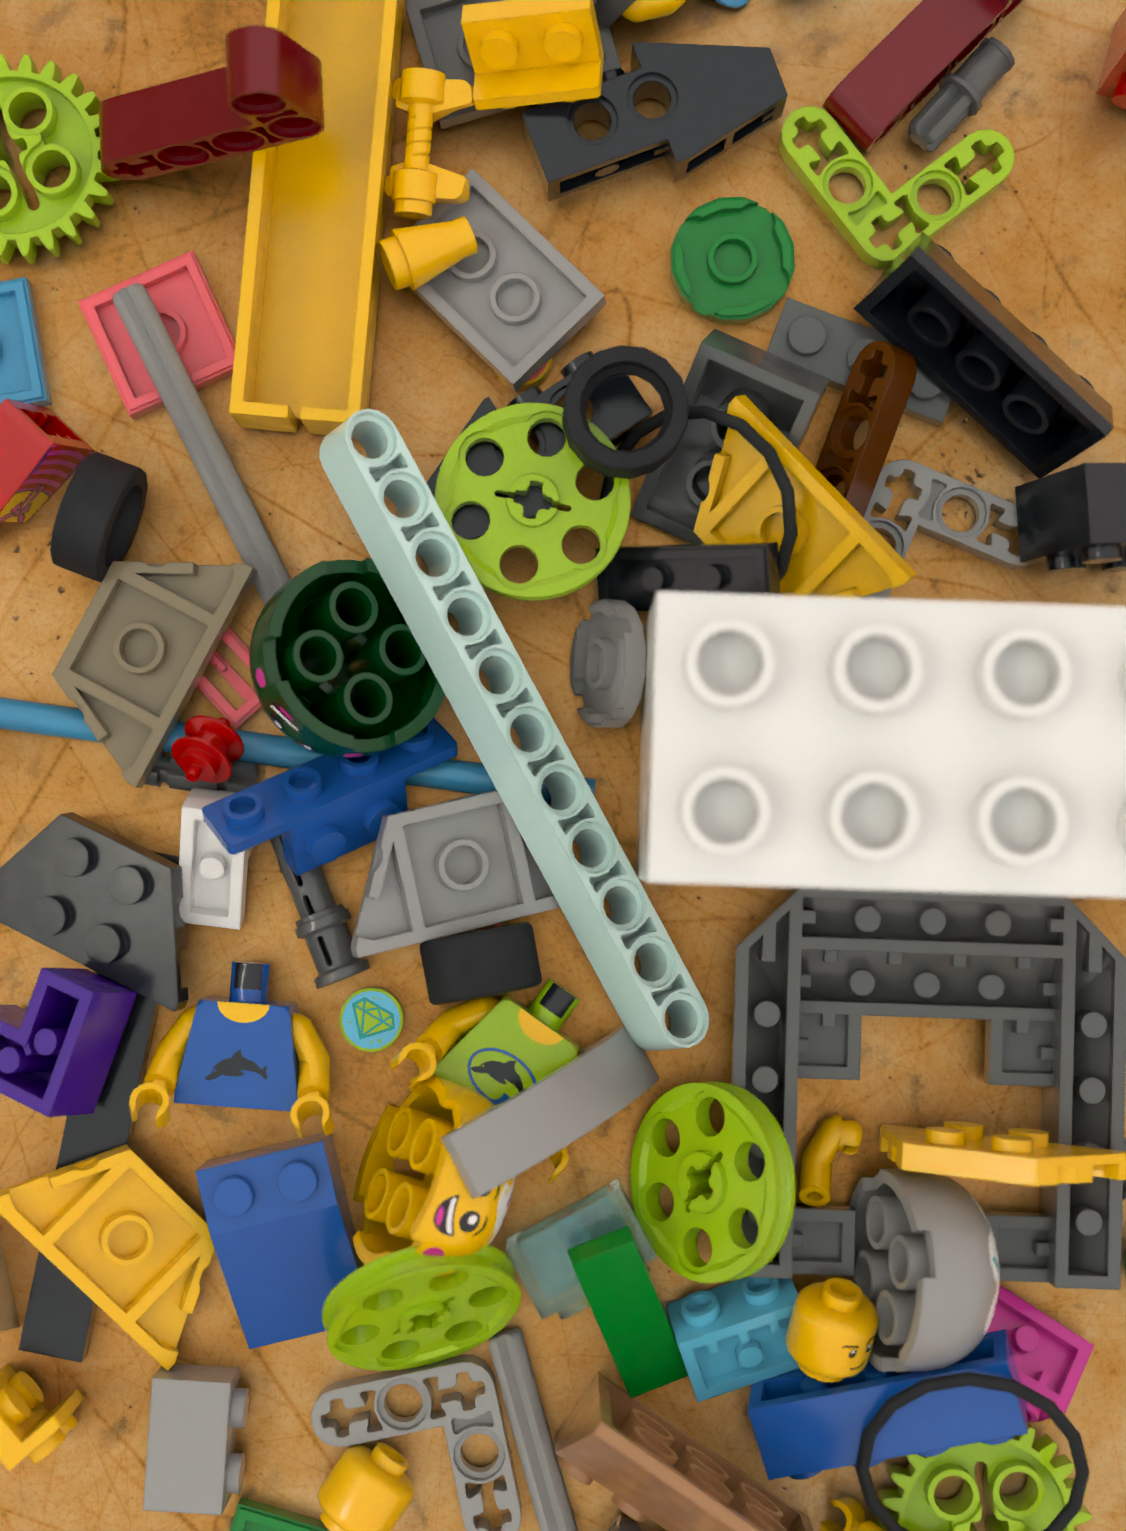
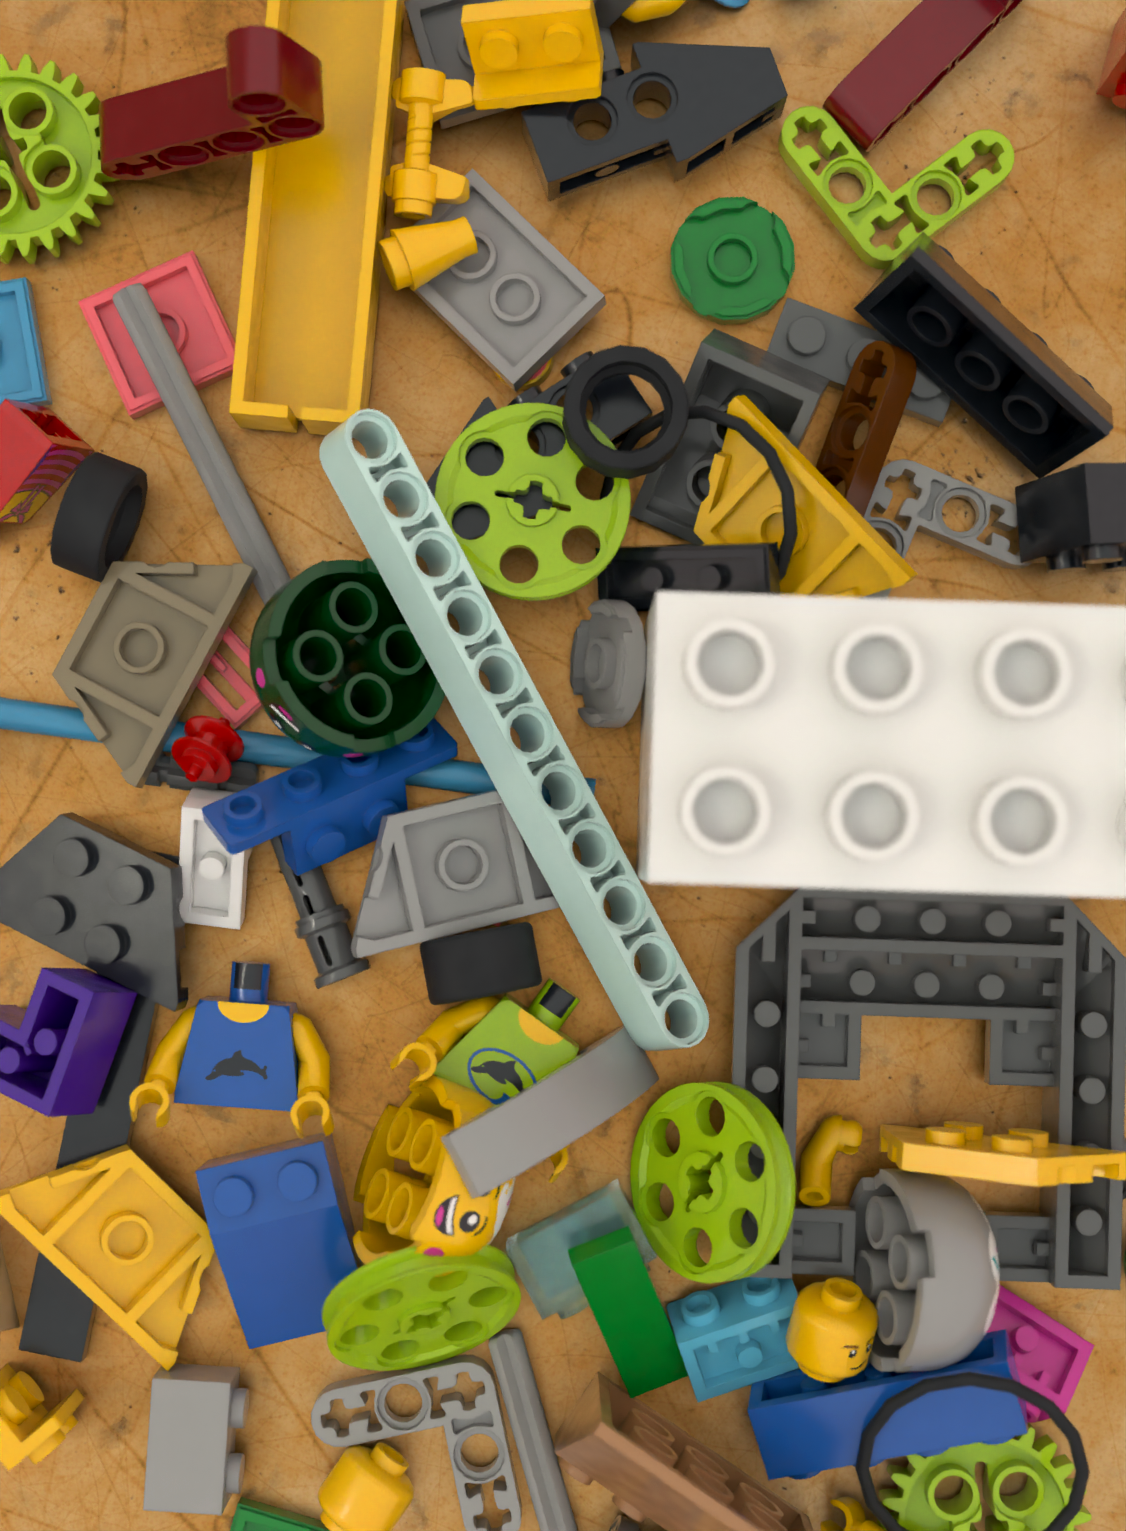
(372, 1019): tile -> none
(961, 93): dark grey axle -> none

